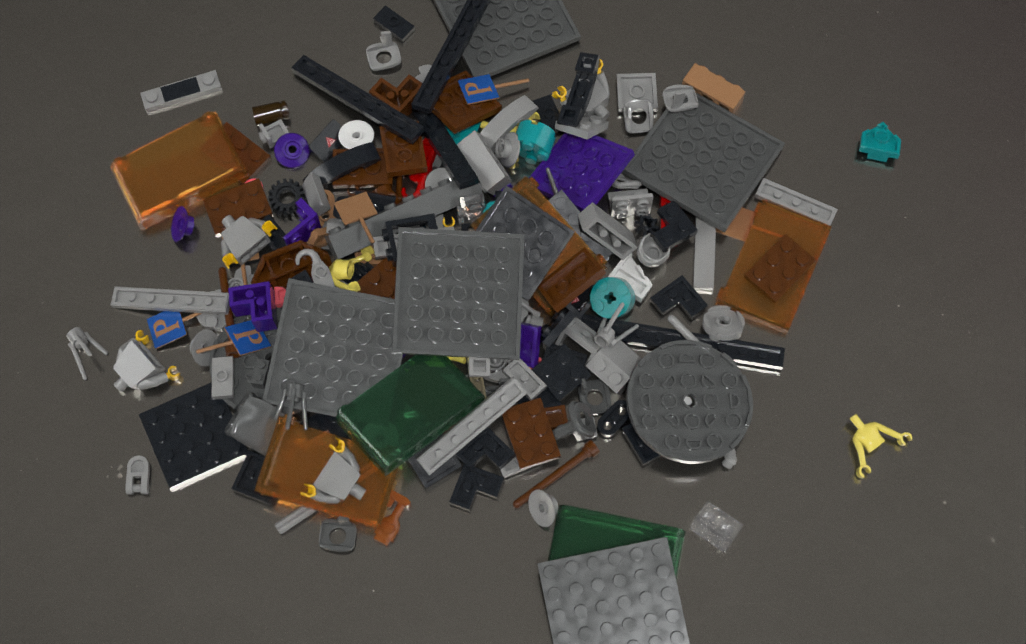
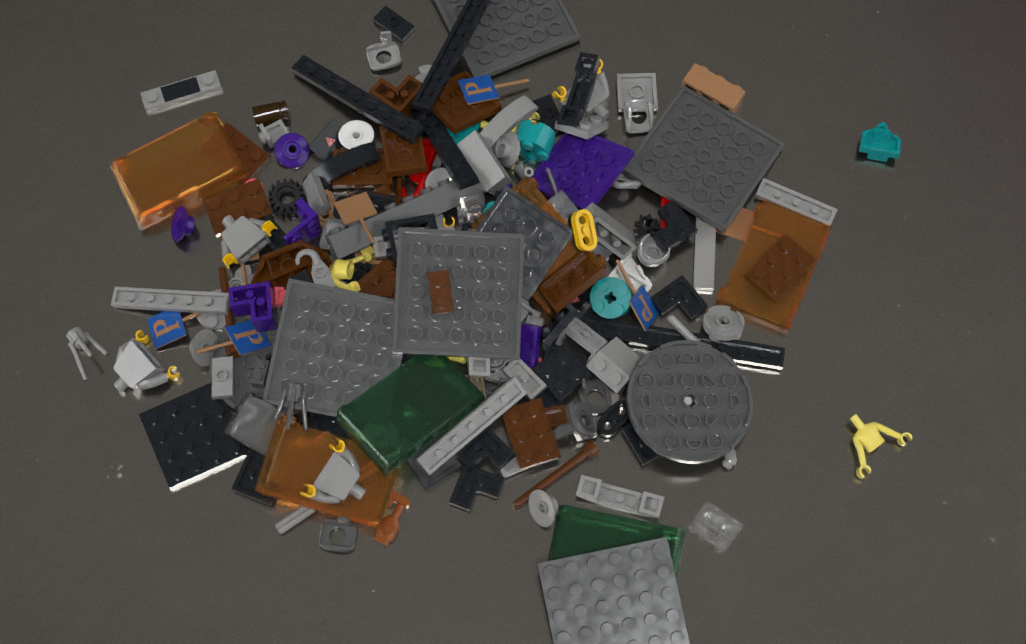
(138, 468): light grey plate -> none
(317, 237): medium nougat plate -> none
(440, 292): none -> reddish brown plate
(522, 170): none -> light grey arm
(584, 230): none -> yellow plate
(606, 335): light grey plant -> none
(619, 498): none -> light grey slope
(630, 203): light grey bracket -> none
(640, 302): none -> piece
(680, 92): light grey piece -> none

